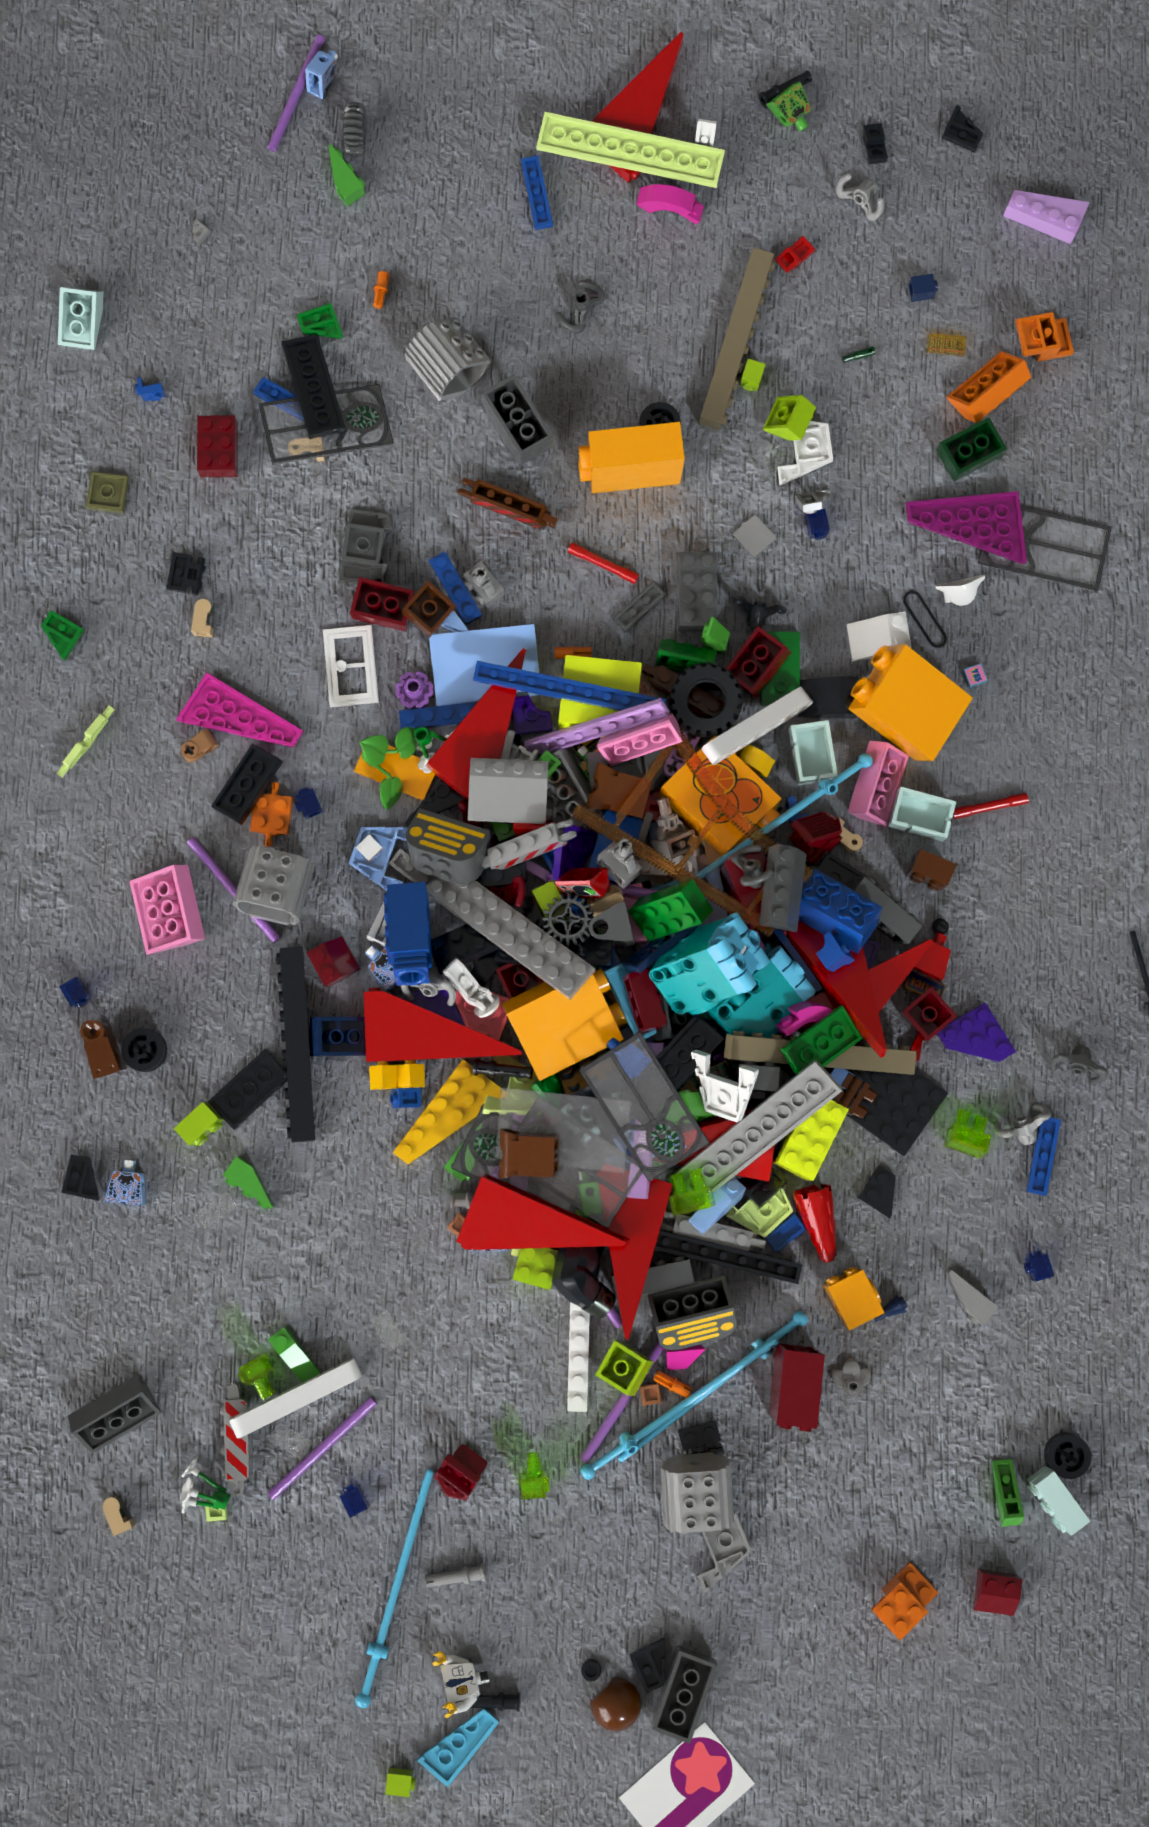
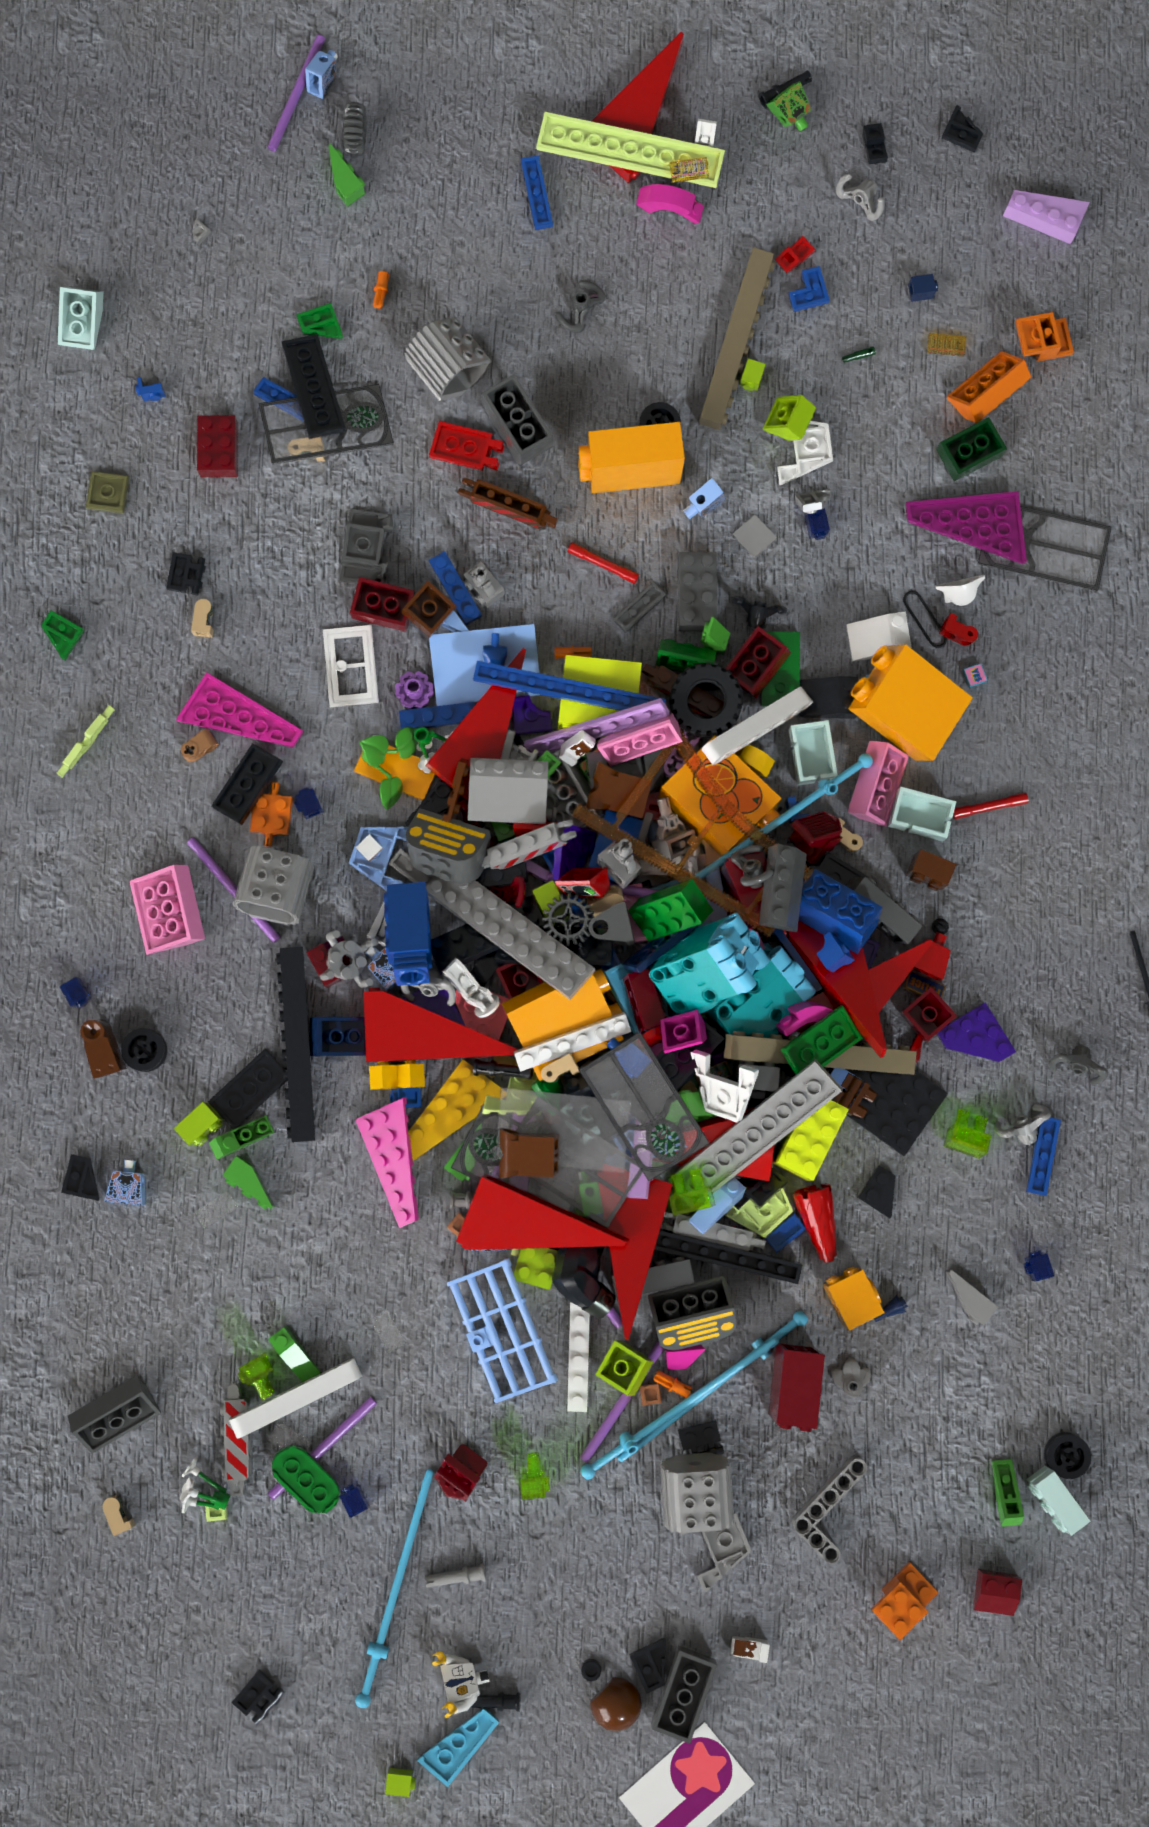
(241, 1137): none -> bright green slope
(252, 1694): none -> black plate
(305, 1479): none -> green tile
(356, 955): none -> light grey plate
(391, 1153): none -> wing
(458, 789): none -> reddish brown wing
(465, 446): none -> red tile
(487, 1335): none -> light blue door
(495, 653): none -> blue piece
(559, 1067): none -> tan leg
(572, 1041): none -> white plate
(576, 747): none -> white leg
(653, 1036): none -> red piece
(682, 1031): none -> dark pink slope
(689, 169): none -> clear yellow tile
(710, 494): none -> light blue torso
(750, 1648): none -> white leg
(814, 292): none -> blue plate
(825, 1506): none -> light grey beam
(957, 631): none -> red leg

